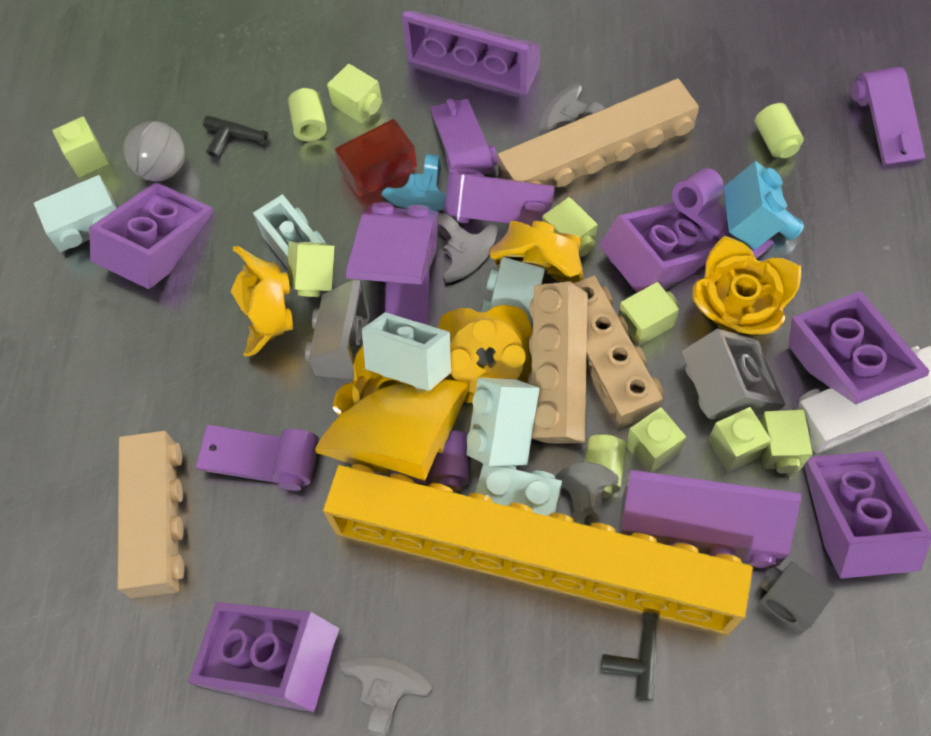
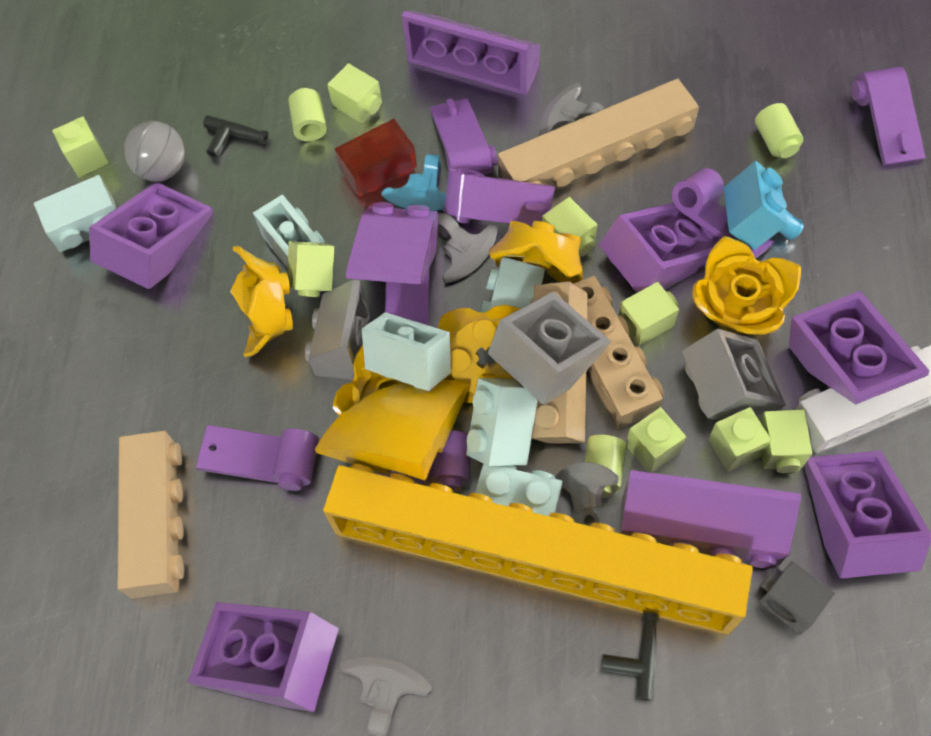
(547, 346): none -> light grey slope

